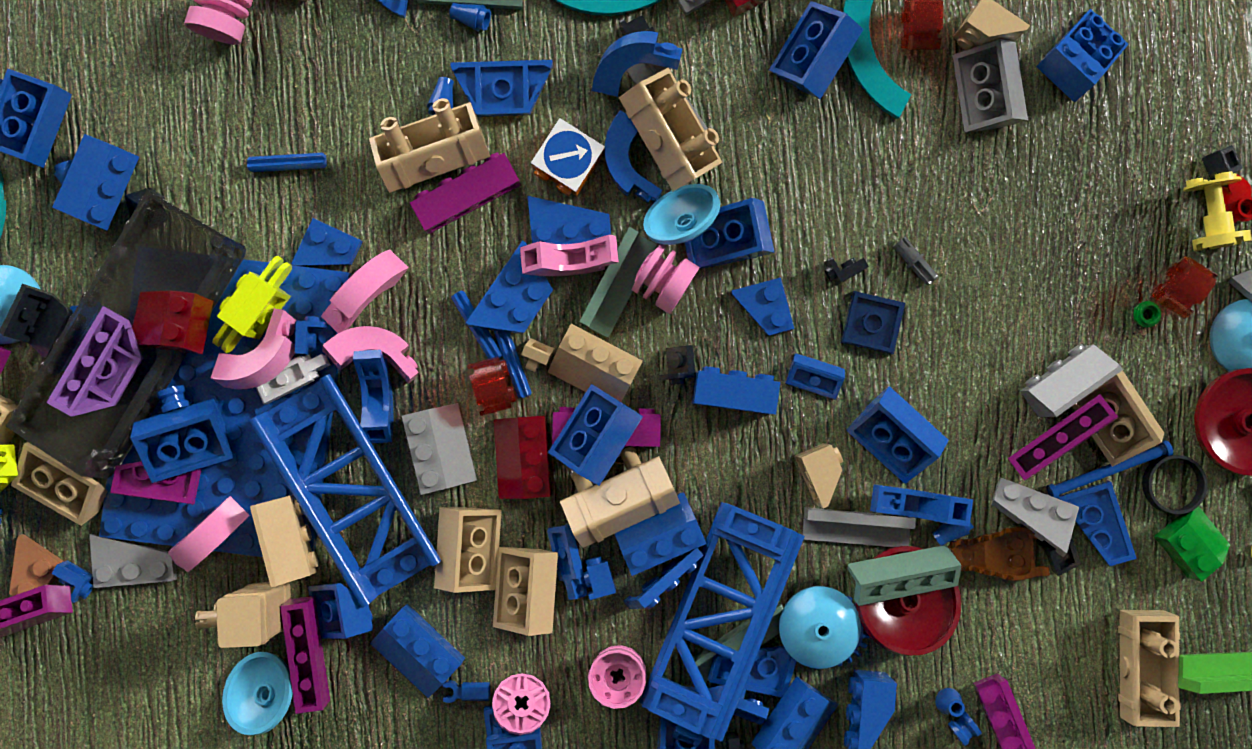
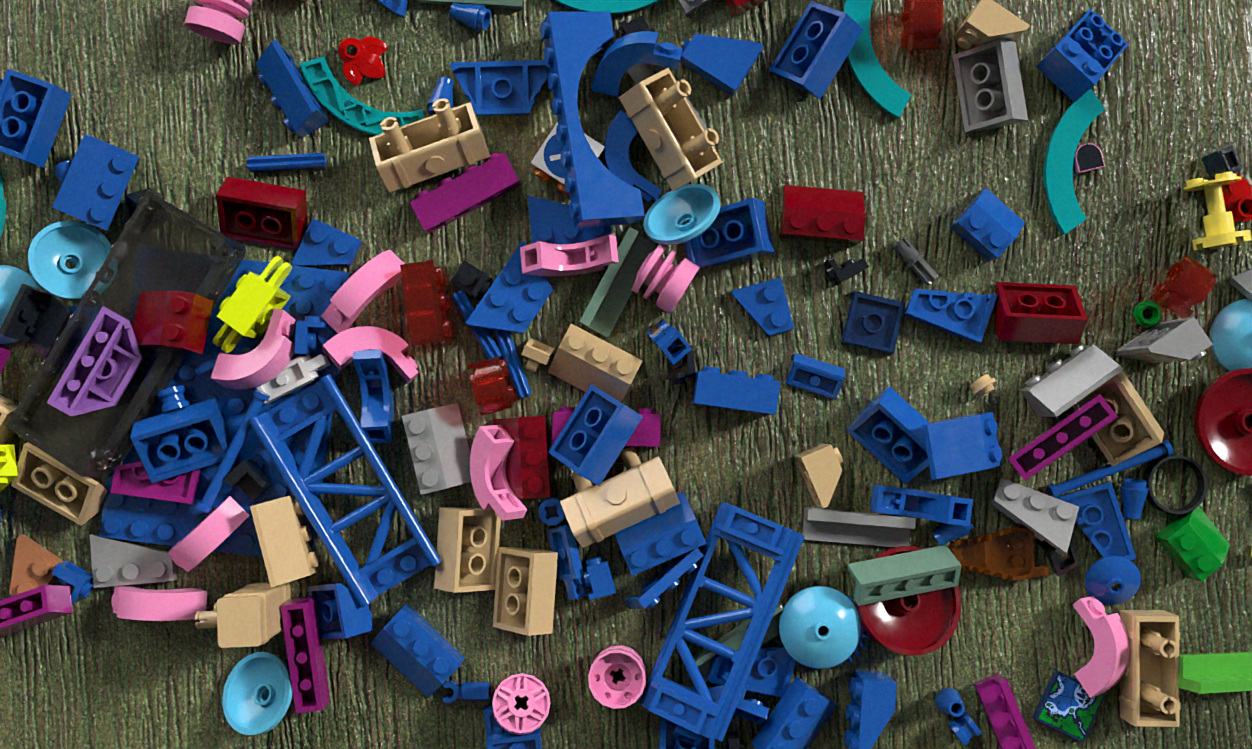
(67, 243): none -> medium azure dish
(158, 604): none -> bright pink arch
(232, 452): none -> blue bar
(249, 479): none -> black panel
(262, 213): none -> dark red slope
(290, 91): none -> blue slope
(344, 106): none -> teal tile
(365, 61): none -> red plate
(427, 304): none -> clear red brick
(471, 280): none -> black bracket
(488, 472): none -> bright pink arch
(553, 508): none -> blue wheel
(594, 191): none -> blue arch
(667, 339): none -> blue leg
(720, 59): none -> blue slope
(822, 215): none -> dark red slope
(954, 313): none -> blue wing
(962, 445): none -> blue slope
(983, 385): none -> tan plate
(988, 225): none -> blue slope
(1039, 313): none -> dark red slope
(1060, 158): none -> teal tile
(1068, 706): none -> tile
(1088, 158): none -> black tile
(1109, 571): none -> blue dish
(1110, 647): none -> bright pink arch
(1133, 496): none -> blue cone
(1168, 342): none -> light grey slope

